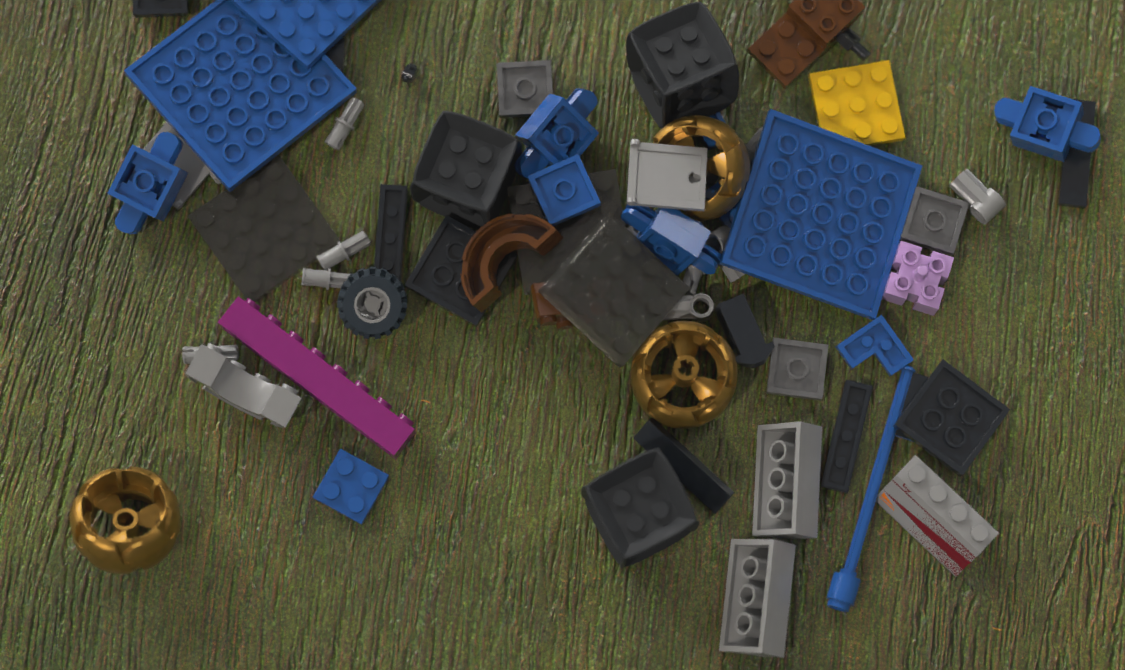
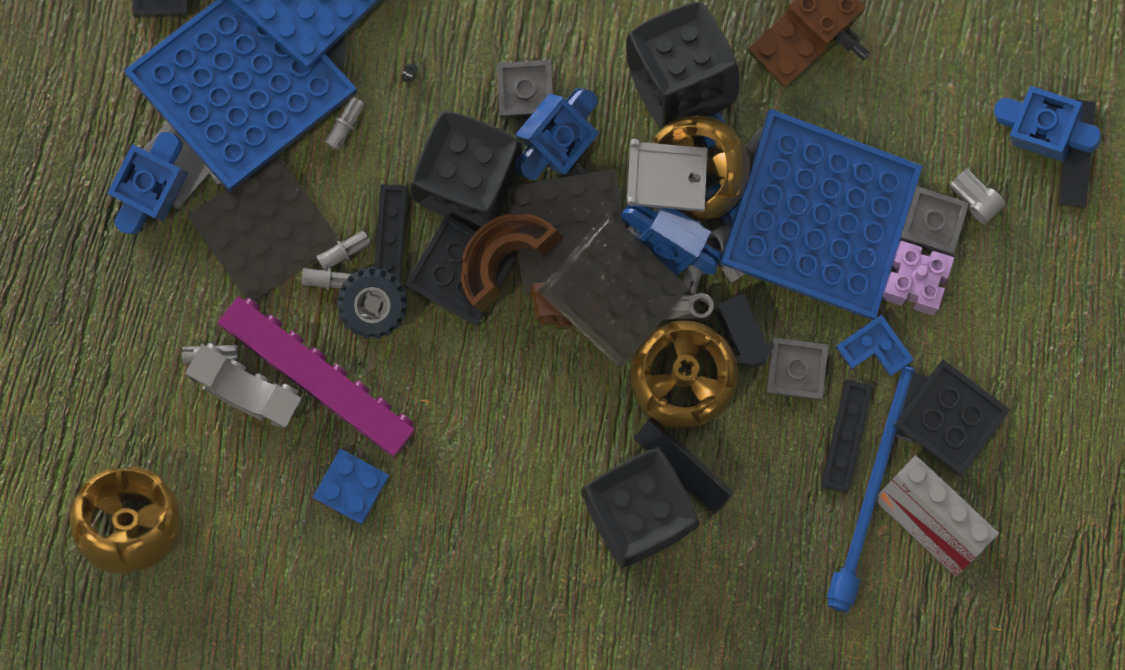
(564, 190): blue plate -> none
(757, 597): light grey slope -> none
(787, 480): light grey slope -> none
(858, 103): yellow plate -> none

